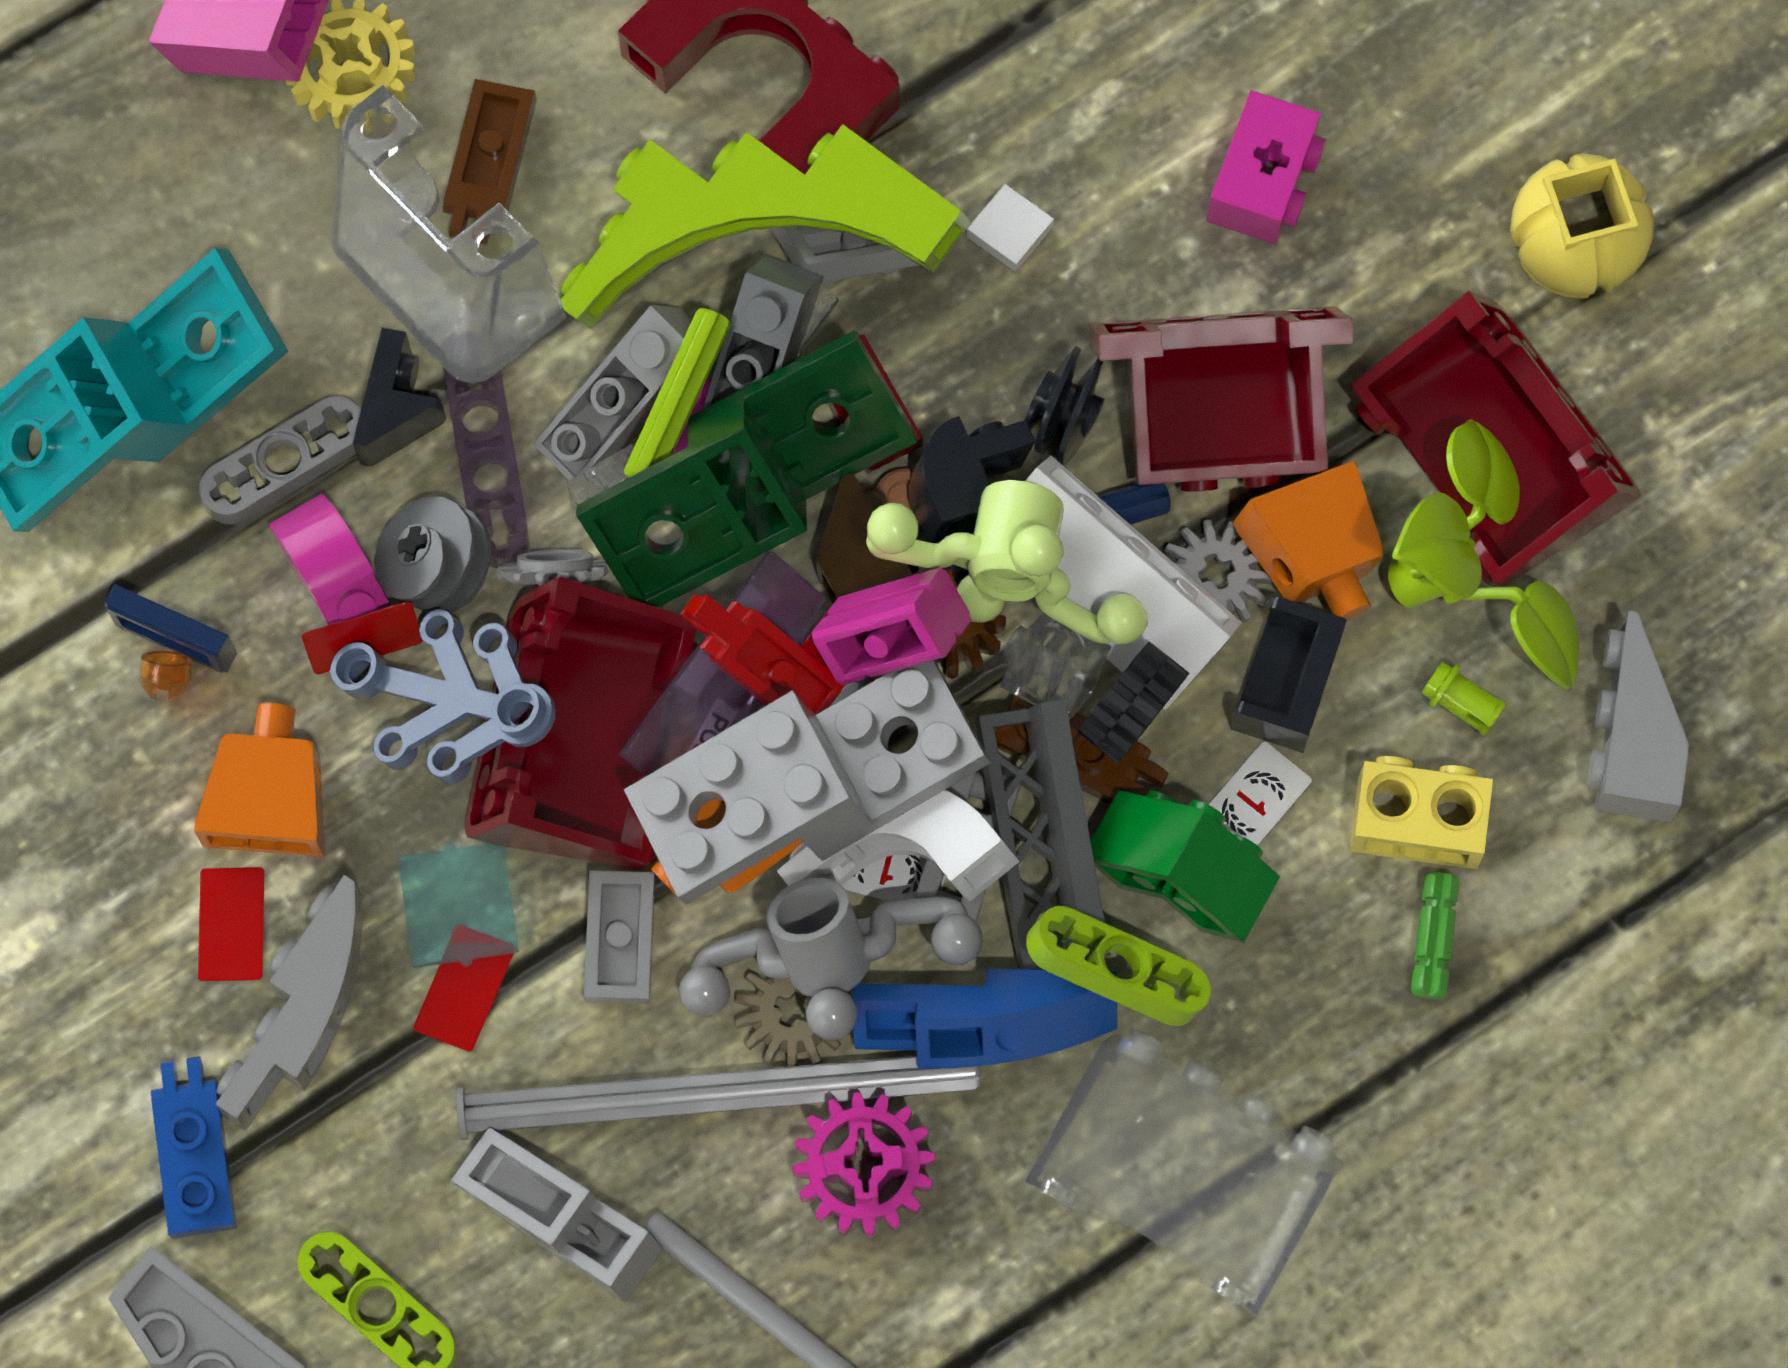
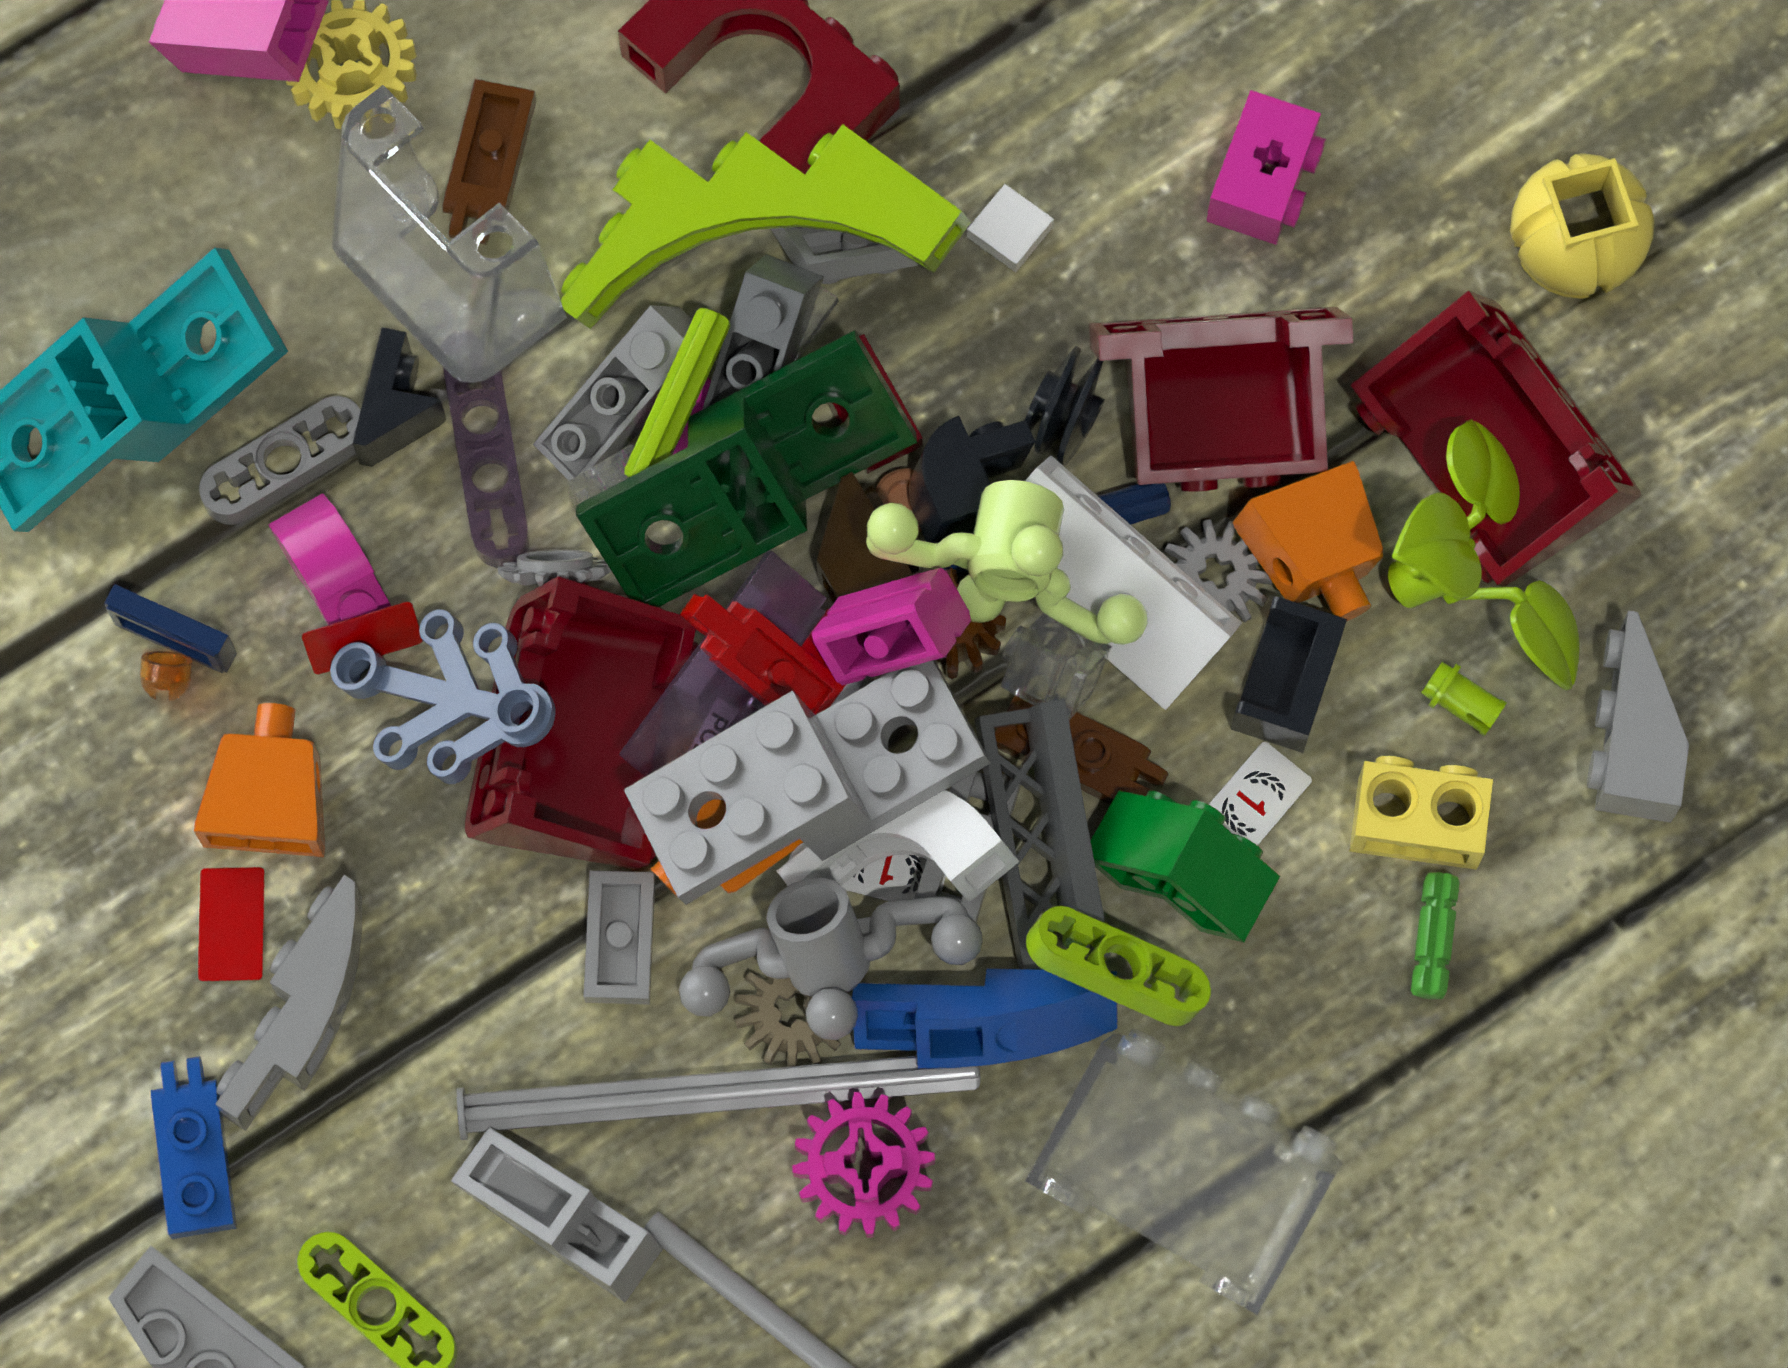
(434, 555): dark grey piece -> none
(458, 905): clear light blue piece -> none
(461, 1000): red sticker -> none
(1133, 702): black tyre -> none

